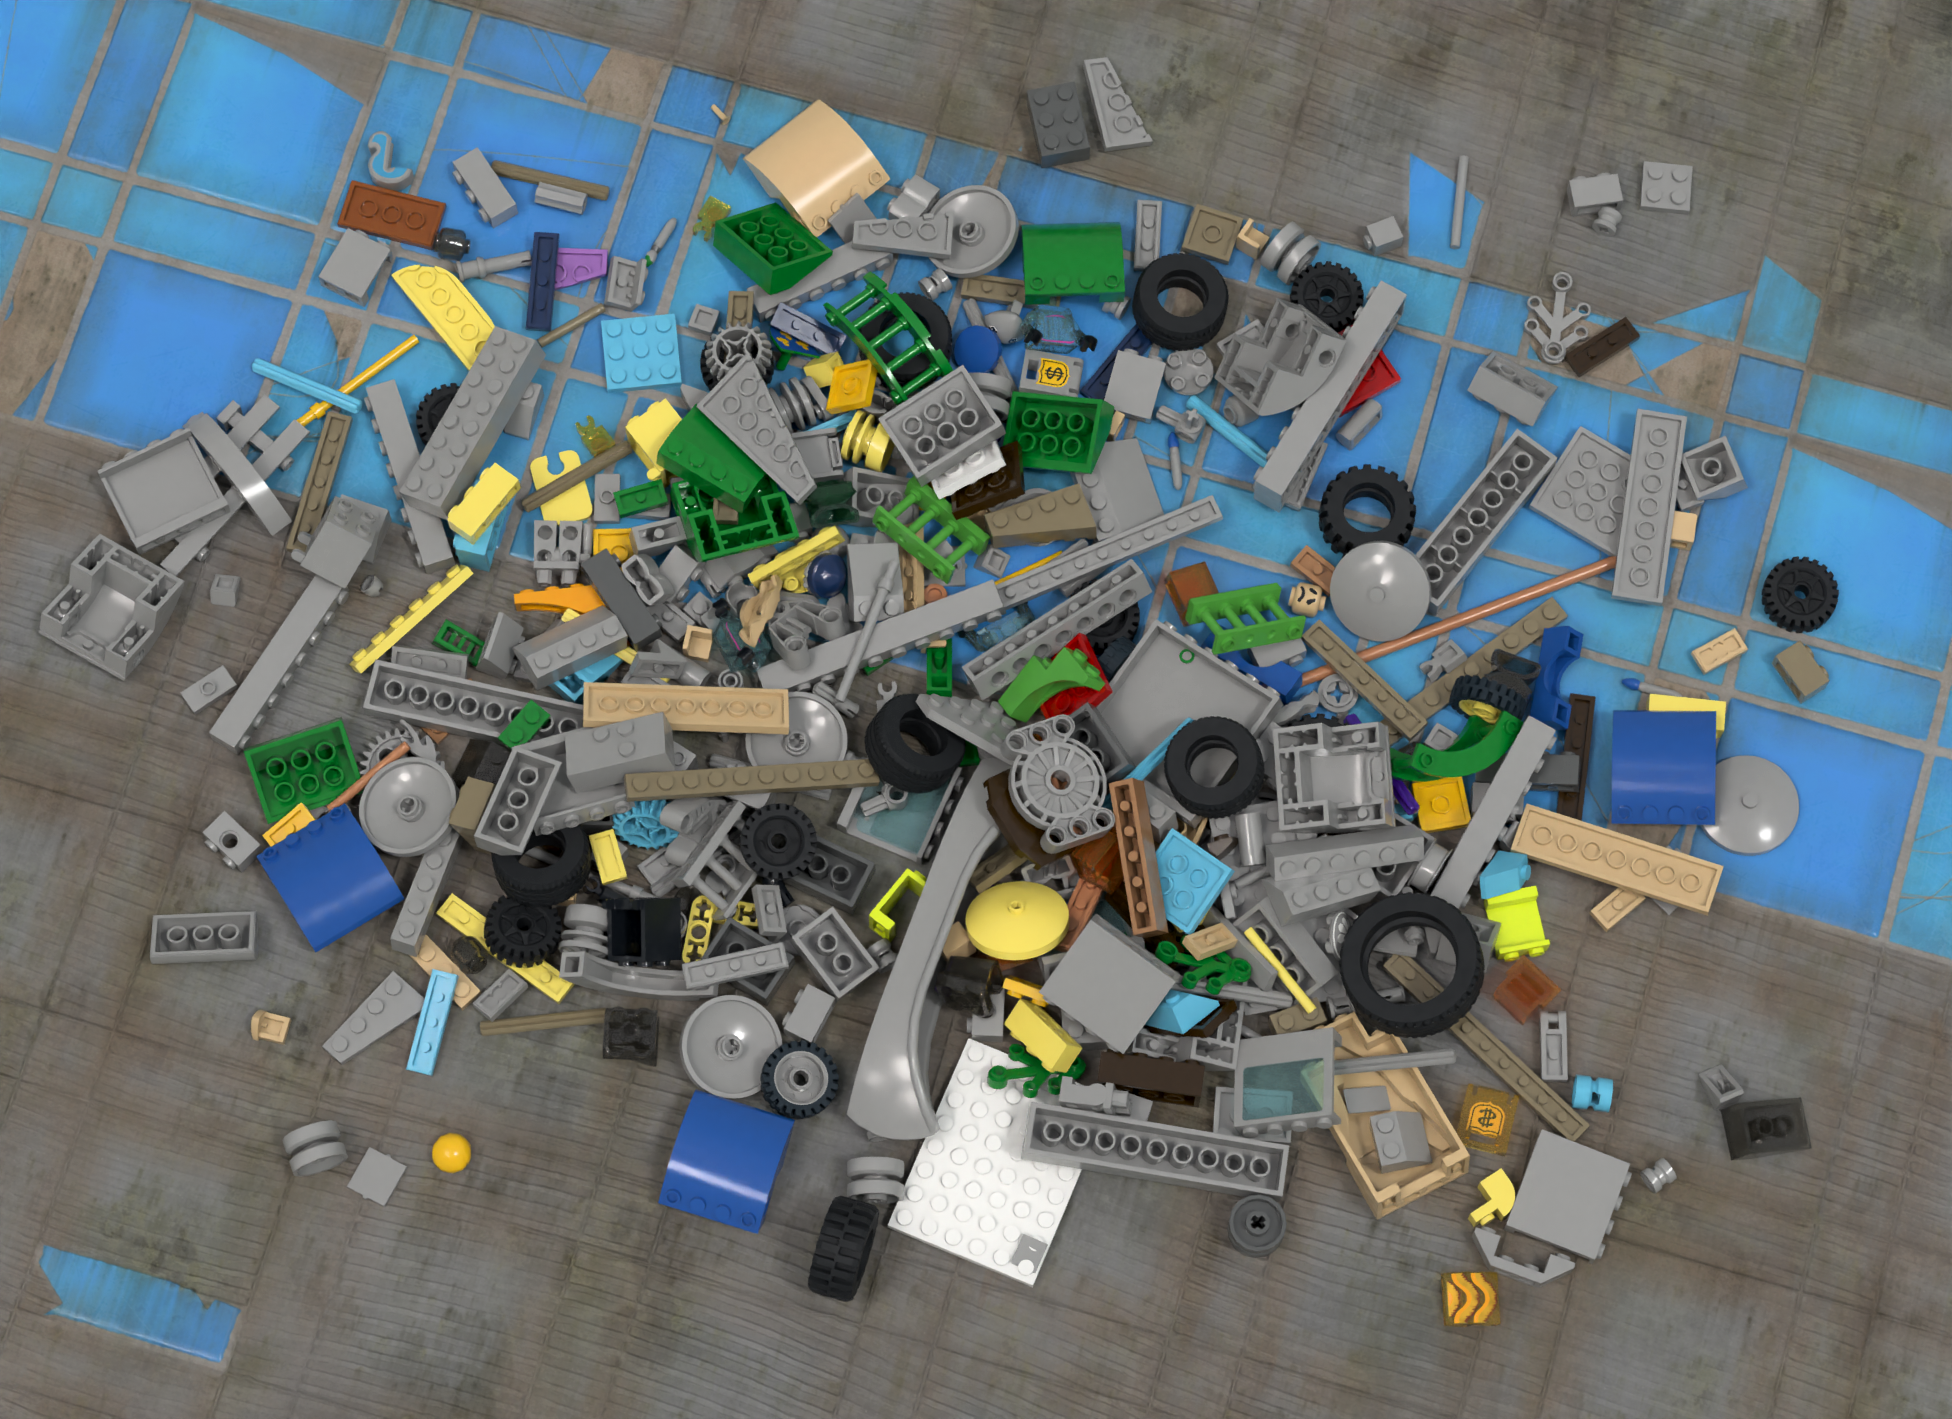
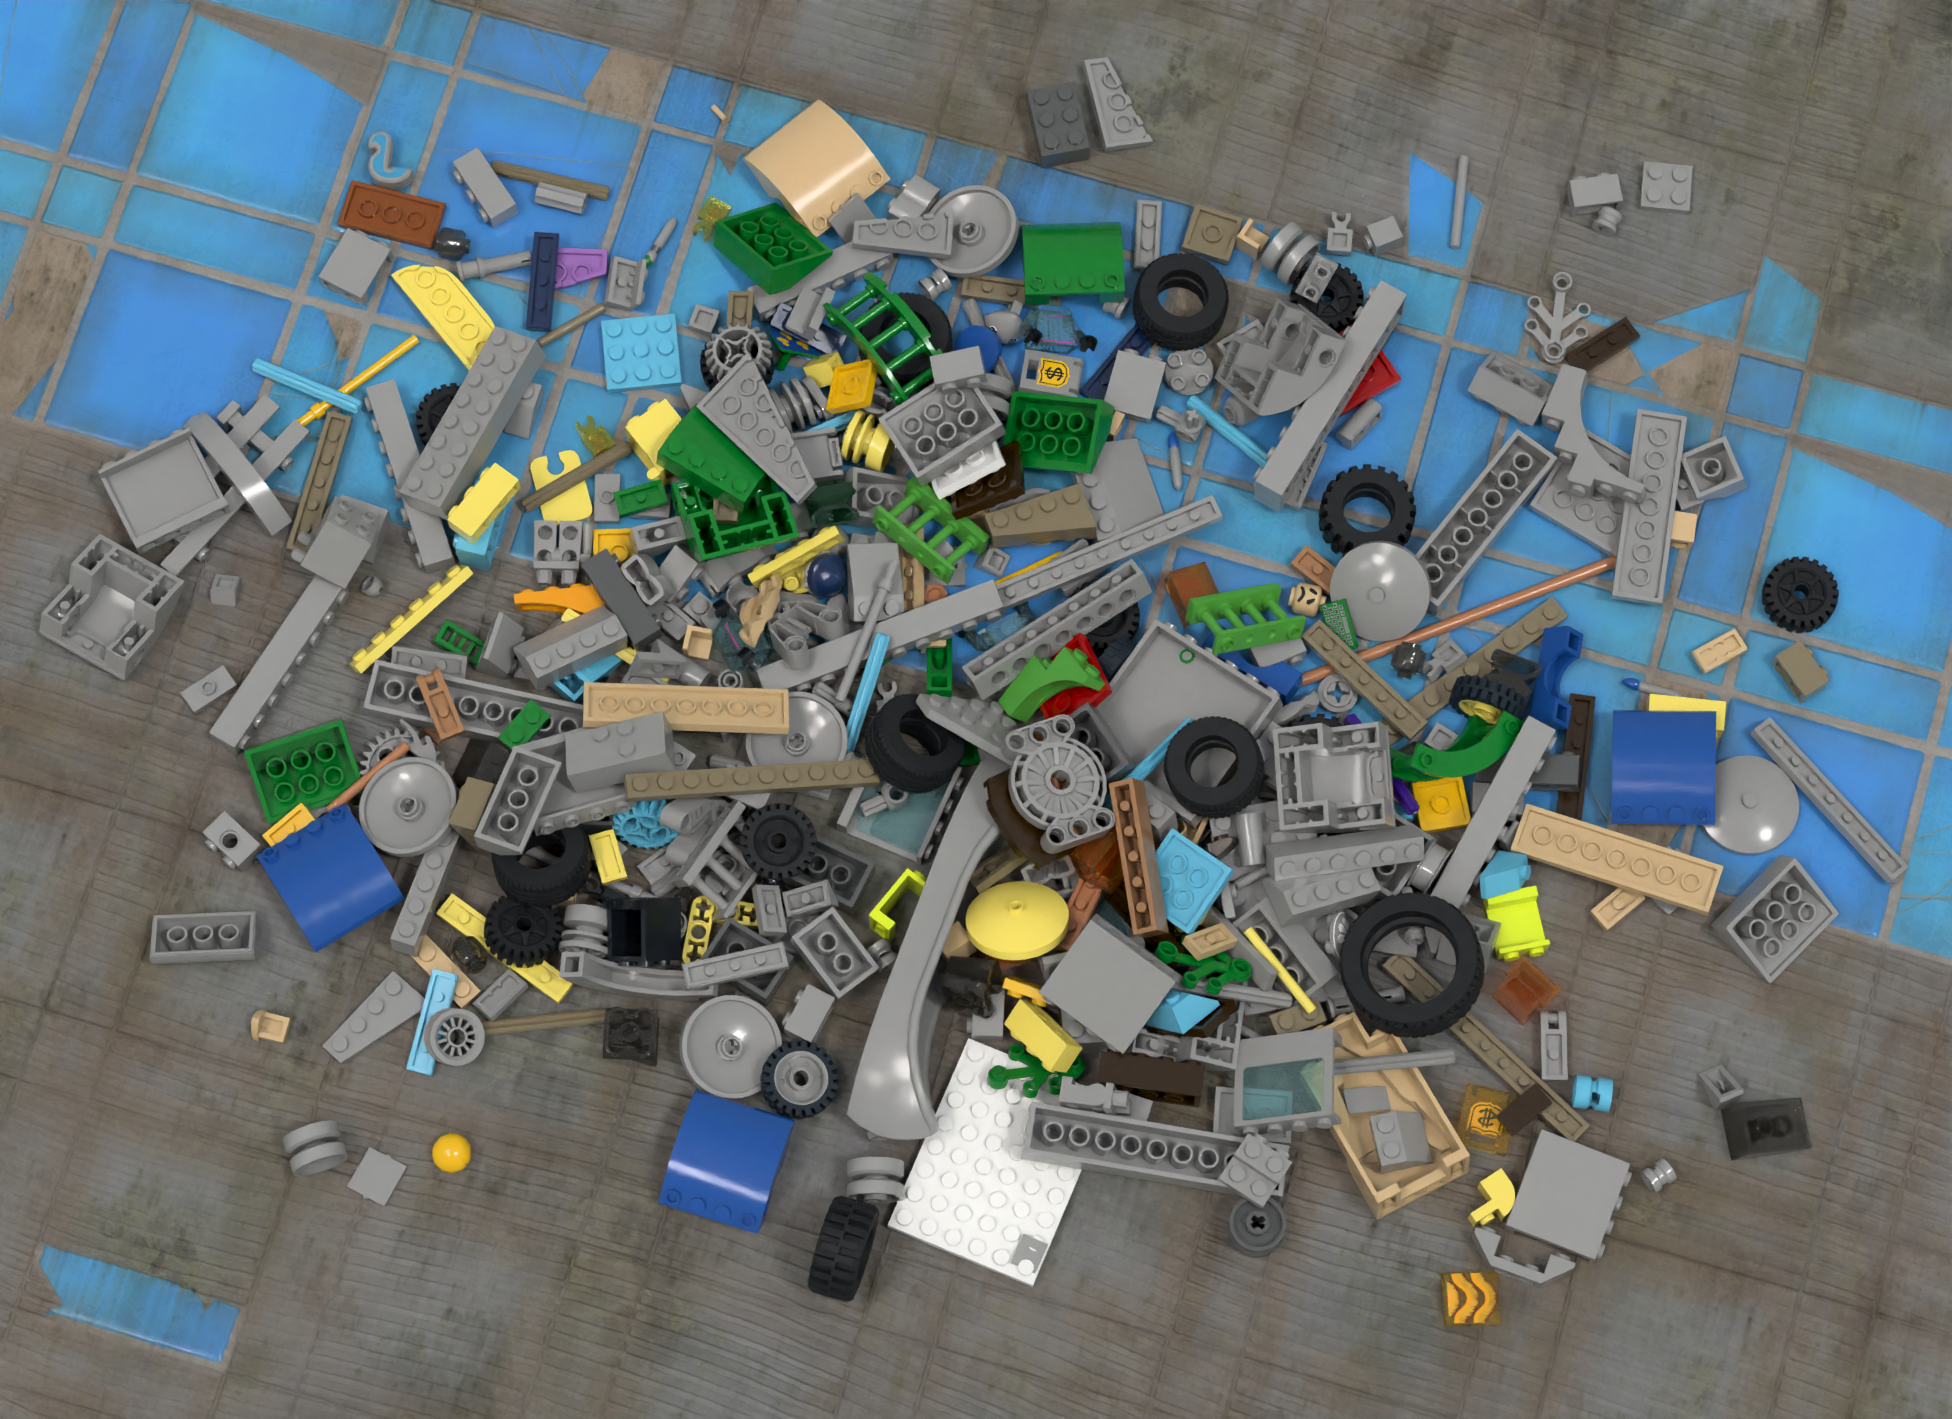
(440, 705): none -> medium nougat plate
(475, 1043): none -> light grey wheel
(808, 312): none -> light grey panel
(809, 899): none -> light grey slope
(866, 689): none -> medium azure axle
(958, 369): none -> light grey brick
(1255, 1169): none -> light grey plate
(1316, 278): none -> light grey hips
(1339, 238): none -> light grey plate
(1339, 621): none -> tile
(1408, 660): none -> clear smoke head
(1523, 1110): none -> dark brown tile
(1573, 445): none -> light grey arch
(1775, 918): none -> light grey slope
(1829, 800): none -> light grey plate

